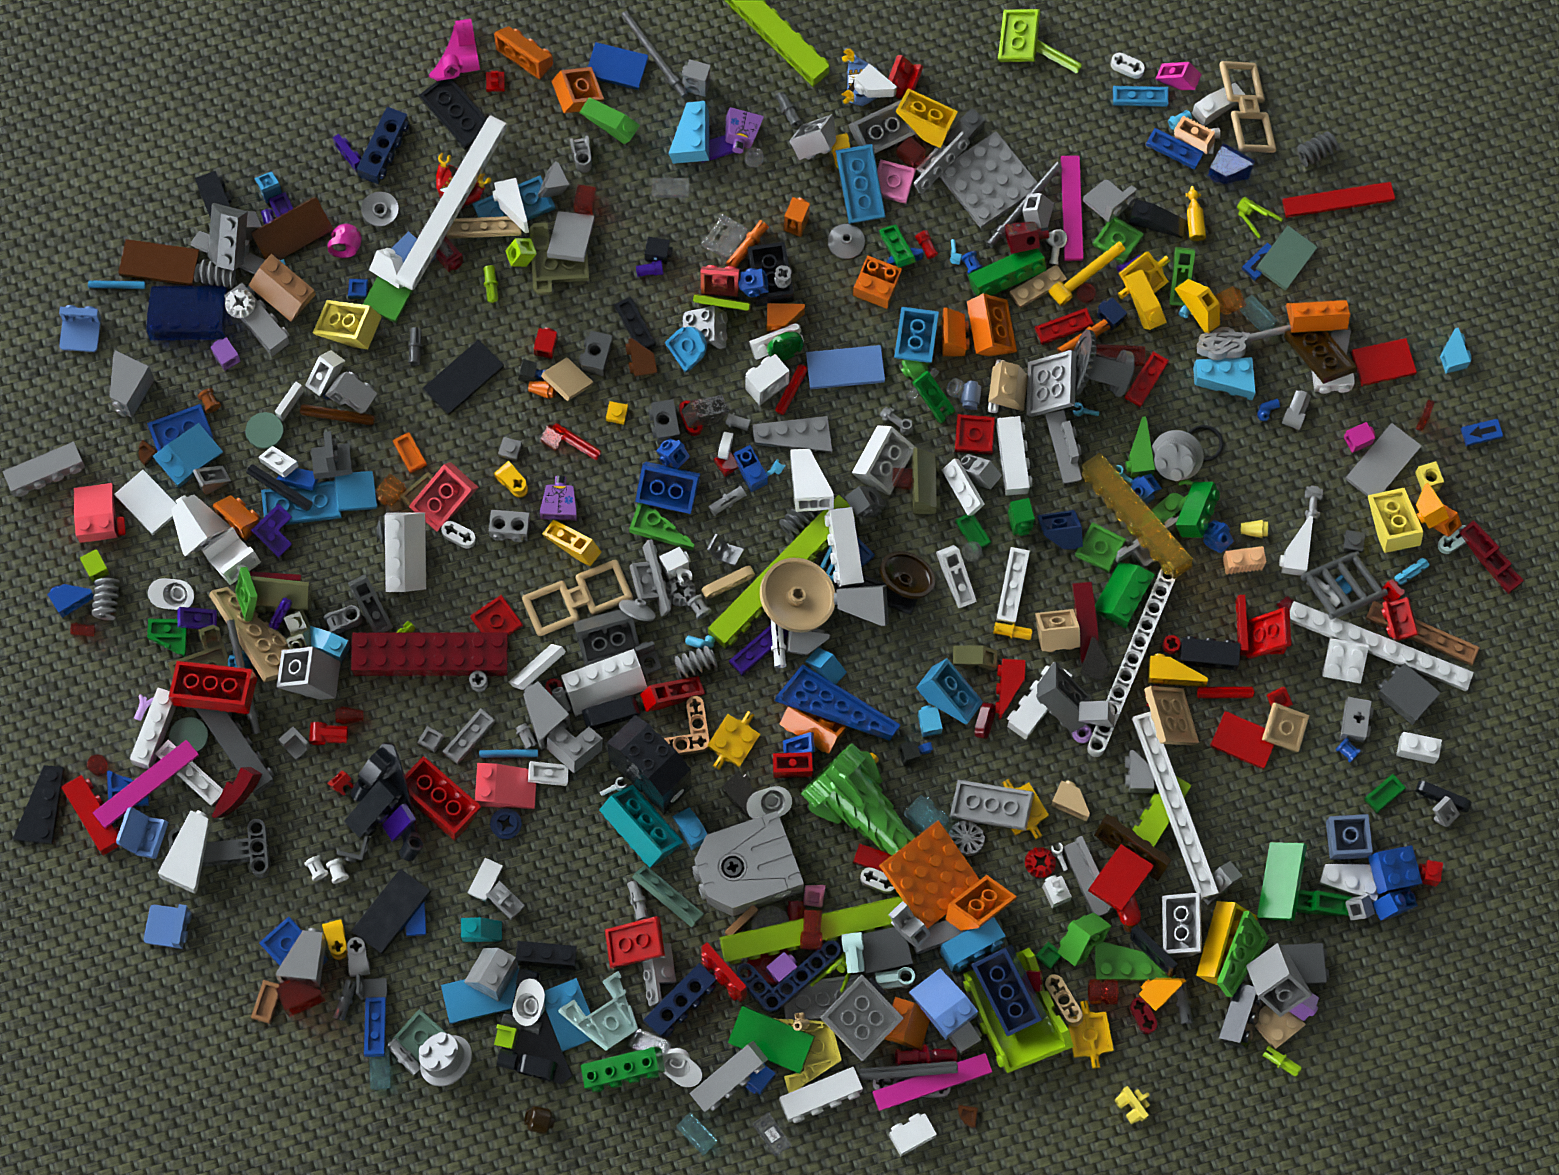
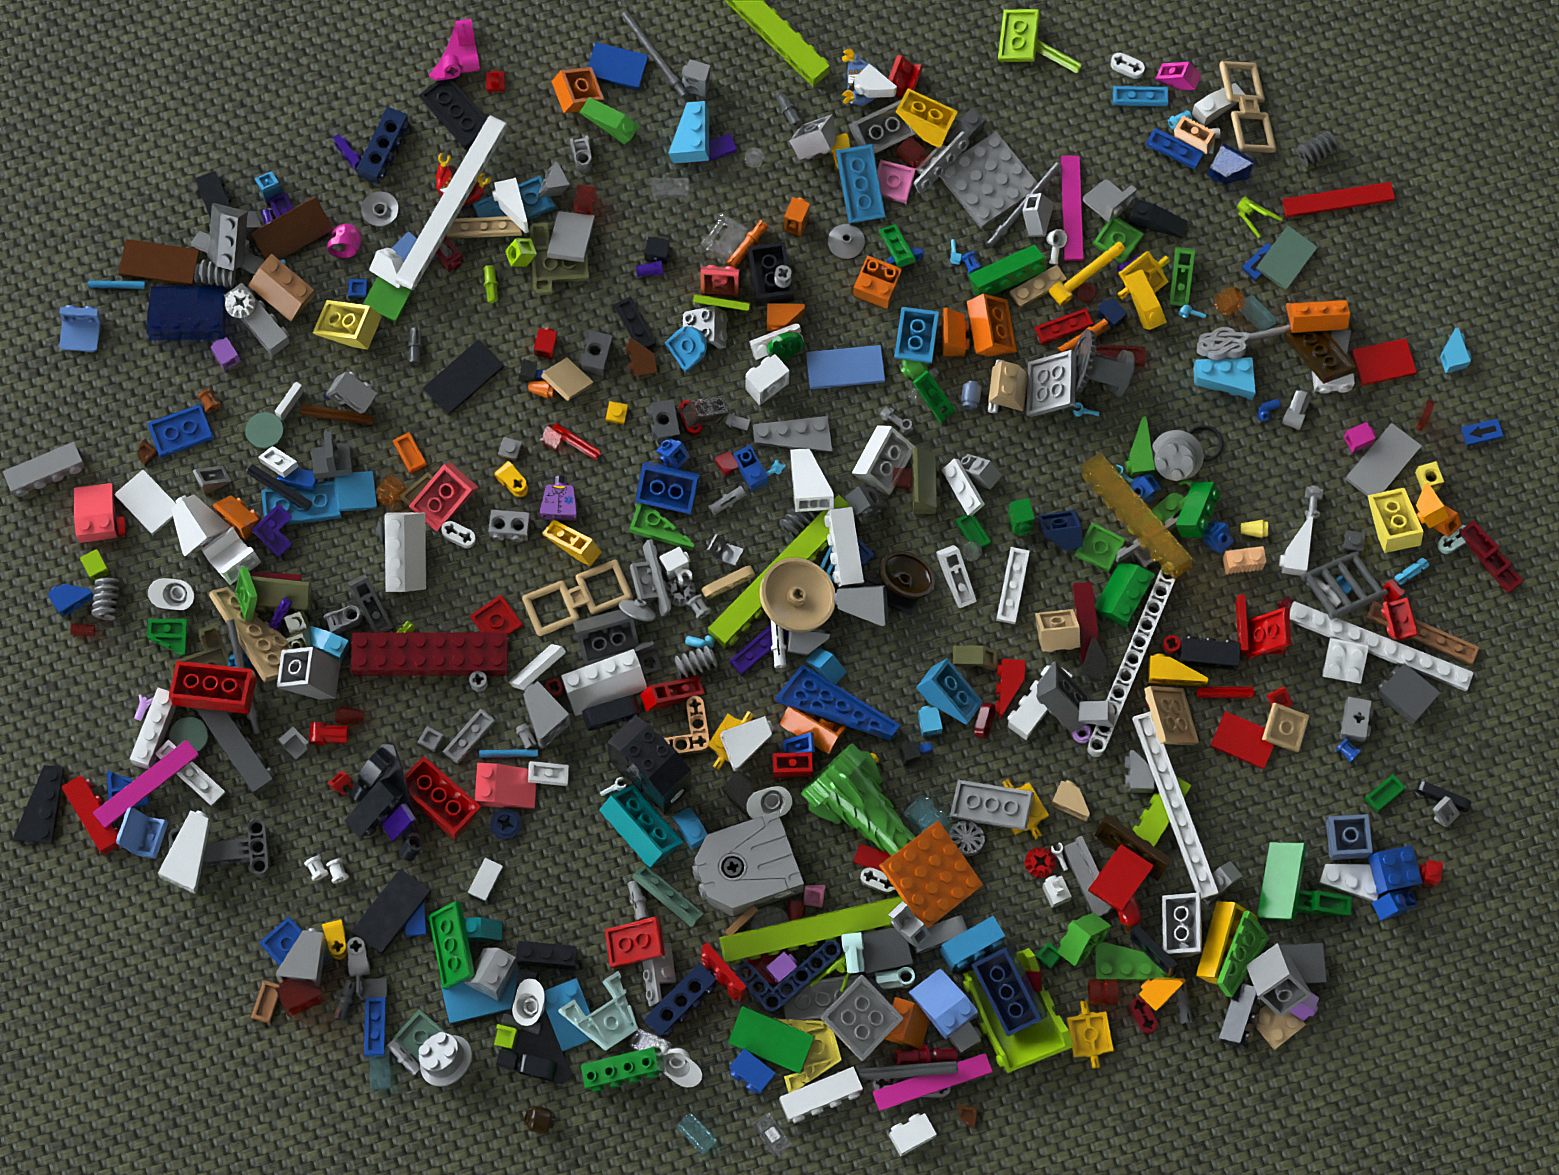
(97, 764): clear red tile -> none
(128, 384): light grey slope -> none
(167, 926): medium blue bracket -> none
(187, 452): dark azure slope -> none
(196, 617): dark purple plate -> none
(237, 791): dark red slope -> none
(324, 372): white slope -> none
(353, 857): dark grey bracket -> none
(451, 945): none -> green tile
(505, 900): light grey hips -> none
(523, 51): orange slope -> none
(559, 695): light grey pin -> none
(574, 751): light grey brick -> none
(725, 445): white beam -> none
(728, 1076): light grey brick -> none
(741, 128): medium lavender torso -> none
(745, 740): none -> white slope
(753, 282): blue brick -> none
(791, 389): red axle -> none
(800, 1022): tan arm -> none
(811, 935): clear red piece -> none
(924, 239): red pin -> none
(955, 388): clear tile -> none
(974, 434): red tile -> none
(978, 904): orange slope -> none
(1012, 455): white brick -> none
(1012, 631): yellow axle -> none
(1024, 236): dark red torso -> none
(1064, 1009): tan beam -> none
(1065, 446): light grey bracket -> none
(1138, 1112): light yellow hips -> none
(1146, 379): red tile -> none
(1195, 217): yellow wheel -> none
(1201, 304): yellow slope -> none
(1282, 1061): lime axle -> none
(1360, 907): light grey plate -> none
(1419, 747): white brick -> none

